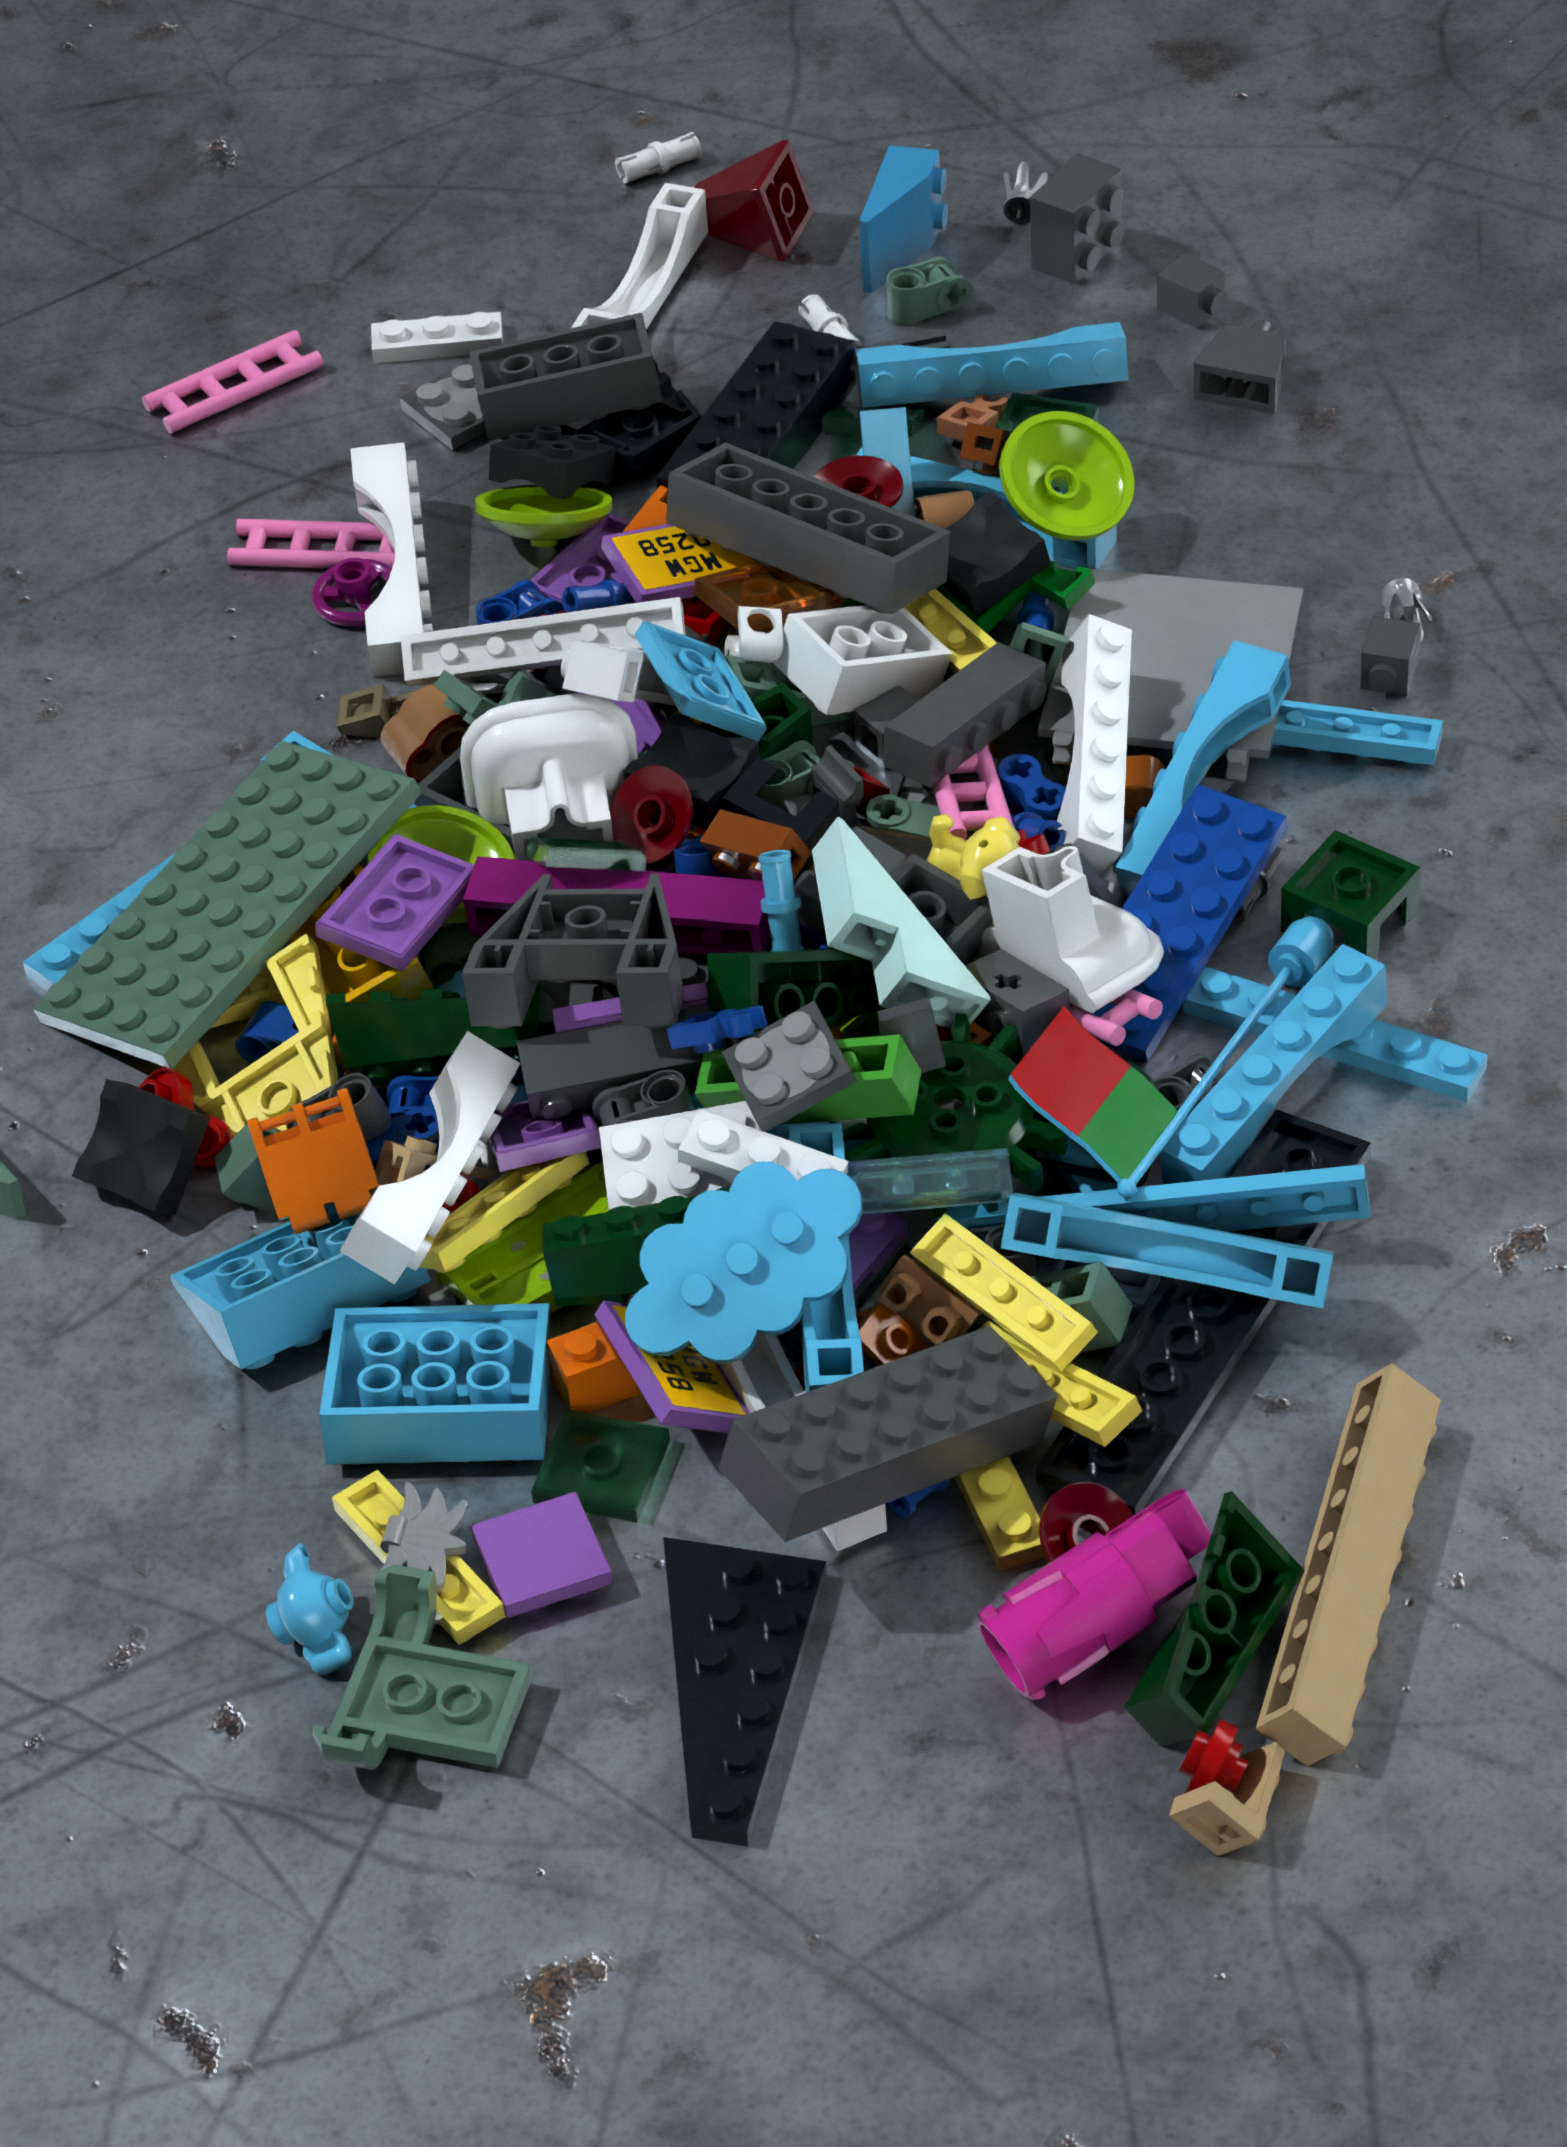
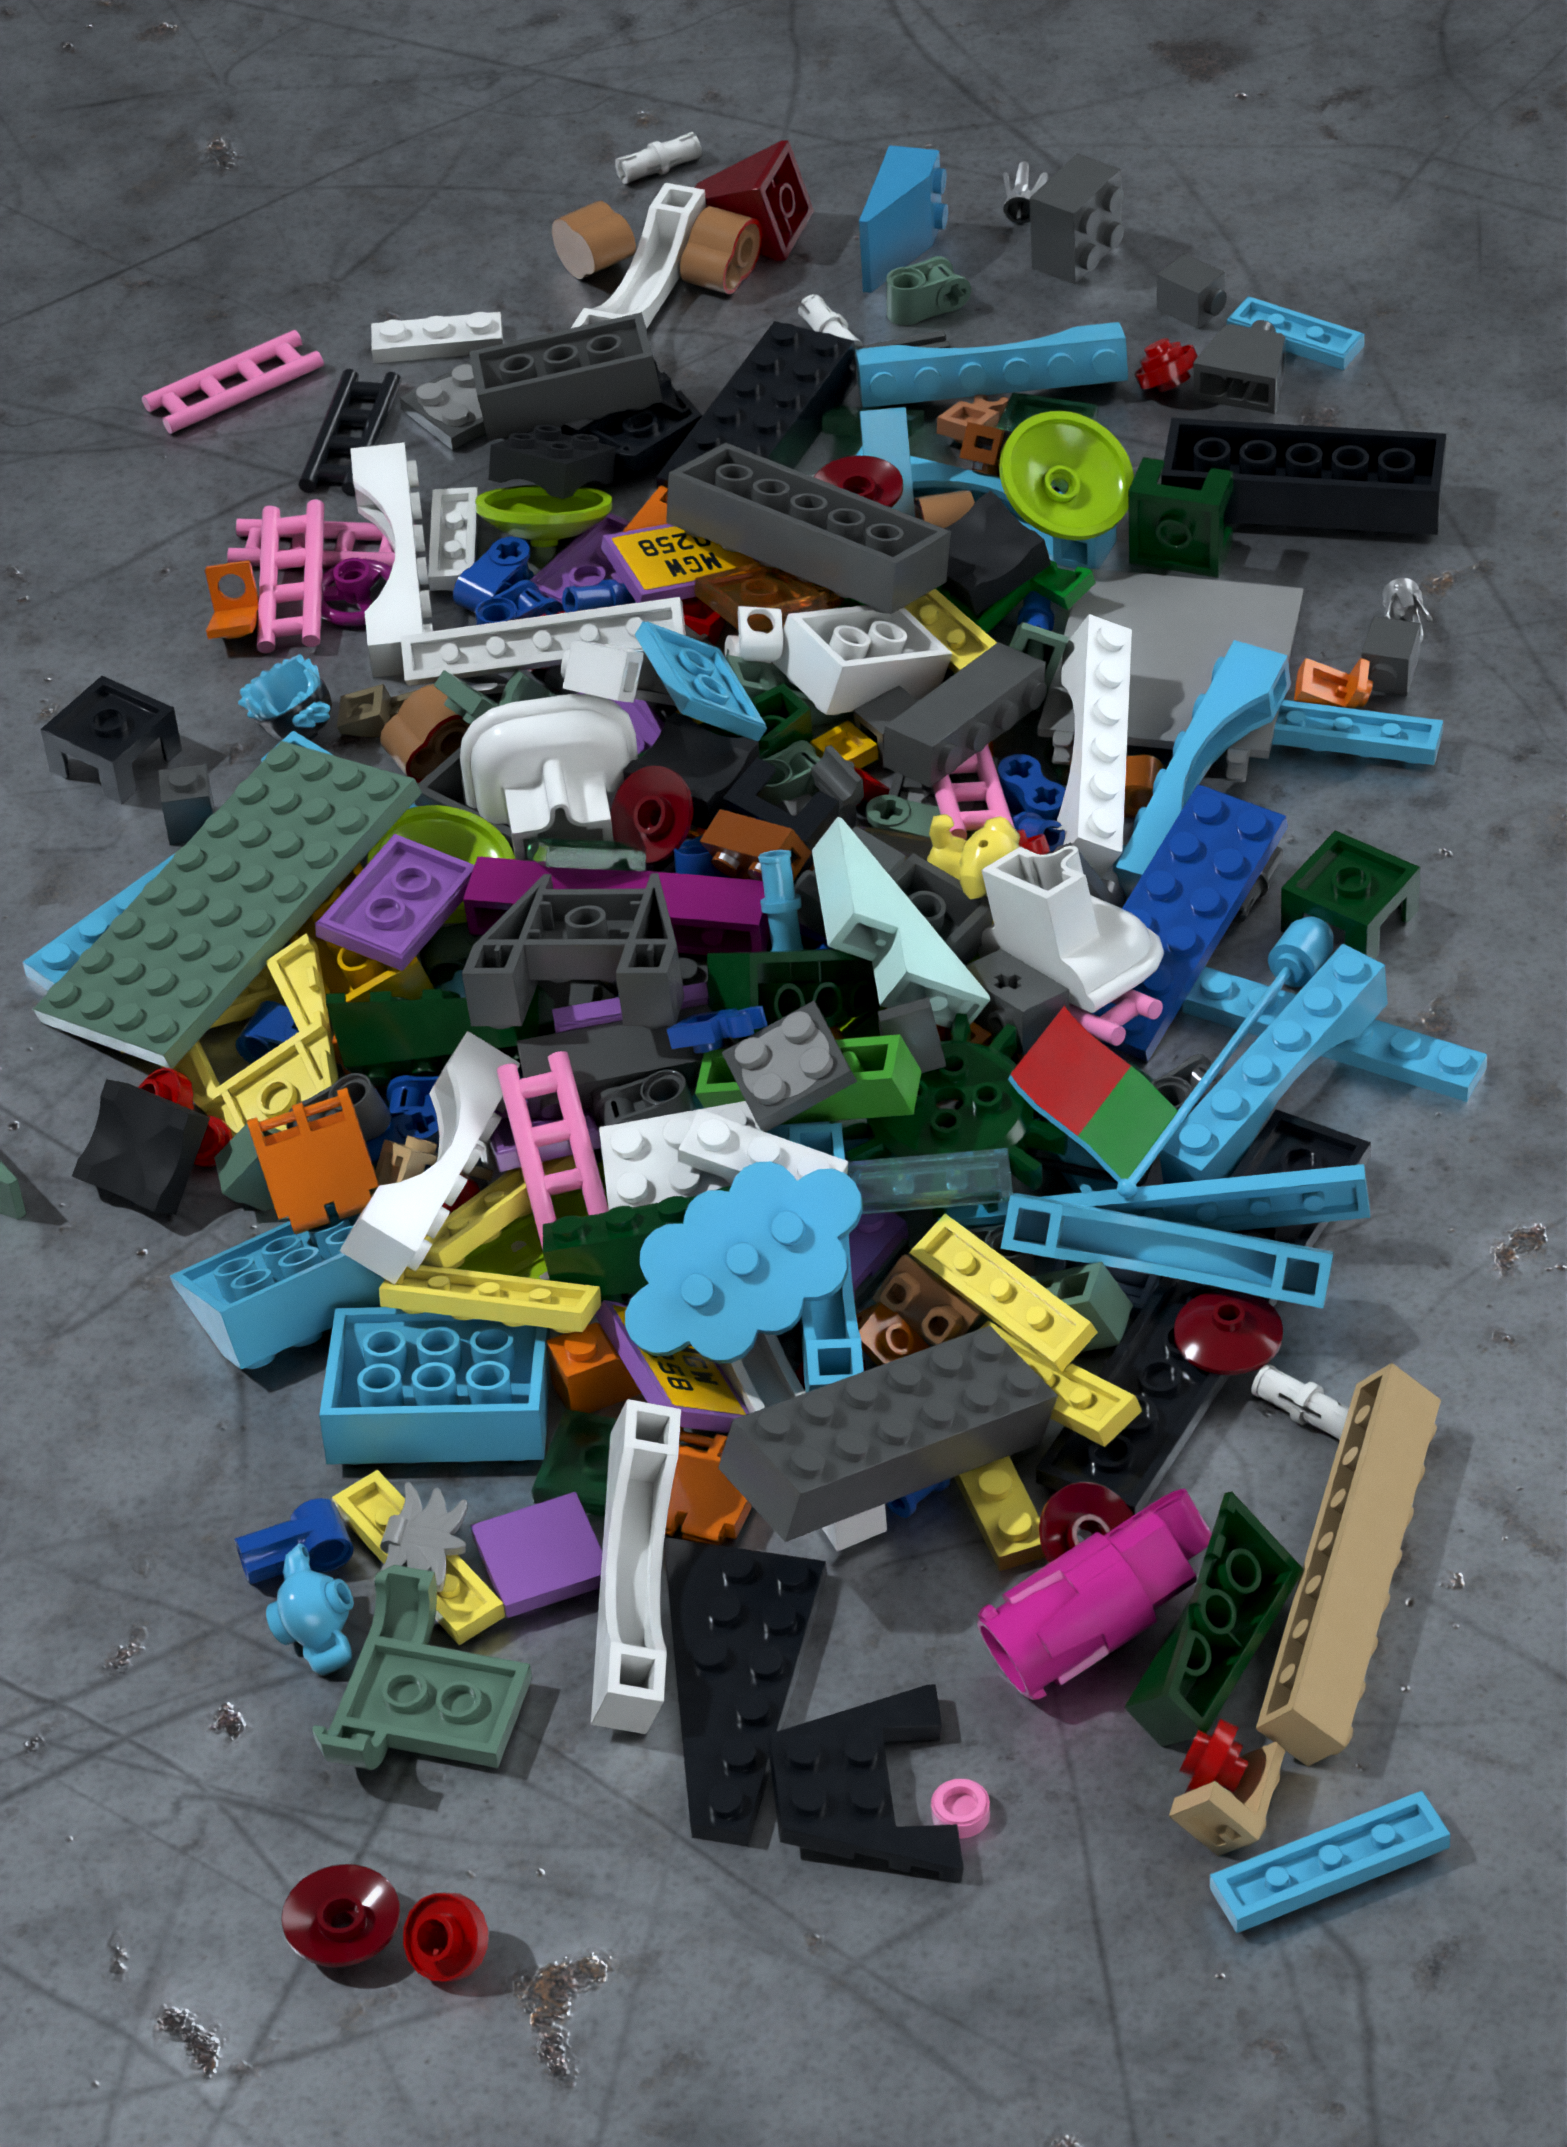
(108, 731): none -> black panel
(185, 801): none -> dark grey brick
(232, 616): none -> orange bracket
(288, 699): none -> medium azure hair
(309, 591): none -> bright pink bar
(314, 1525): none -> blue piece
(335, 1898): none -> dark red dish
(340, 415): none -> black bar
(445, 1937): none -> red plate
(452, 536): none -> white plate
(493, 572): none -> blue piece
(493, 1298): none -> light yellow plate
(529, 1138): none -> bright pink bar
(592, 239): none -> medium nougat piece
(629, 1629): none -> white arch
(702, 1495): none -> orange plate
(721, 250): none -> medium nougat piece
(837, 1788): none -> black wing
(849, 743): none -> yellow plate
(962, 1804): none -> bright pink tile
(1165, 365): none -> red plate
(1179, 525): none -> dark green panel
(1228, 1332): none -> dark red dish
(1301, 1400): none -> white pin
(1303, 334): none -> medium azure tile
(1314, 473): none -> black brick
(1329, 1861): none -> medium azure plate
(1332, 687): none -> orange bracket

